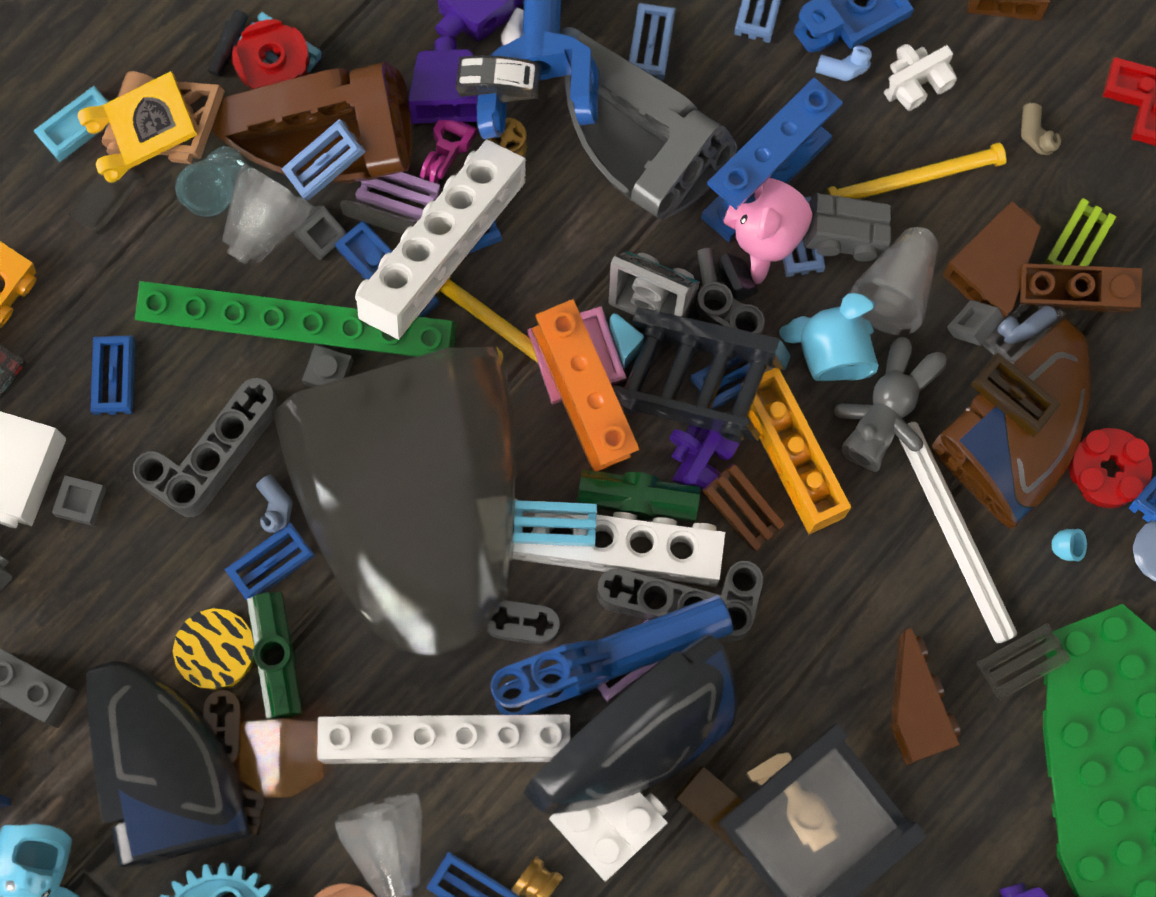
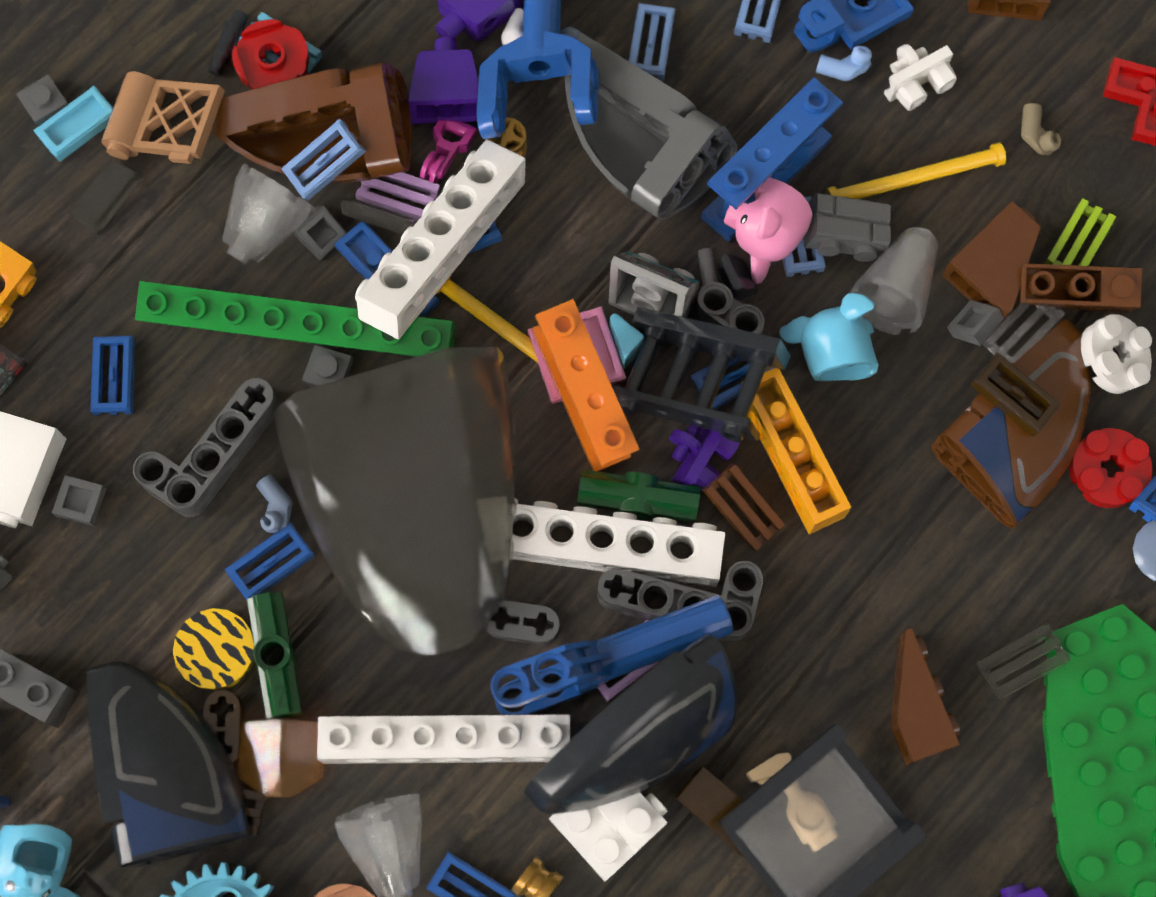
(42, 100): none -> dark grey plate
(143, 124): yellow flag -> none
(209, 183): clear light blue hair -> none
(507, 76): slope -> none
(555, 508): medium azure tile -> none
(893, 399): dark grey animal -> none
(960, 541): white axle -> none
(1029, 328): sand blue arm -> none
(1070, 544): medium azure hinge -> none
(1133, 349): none -> white plate

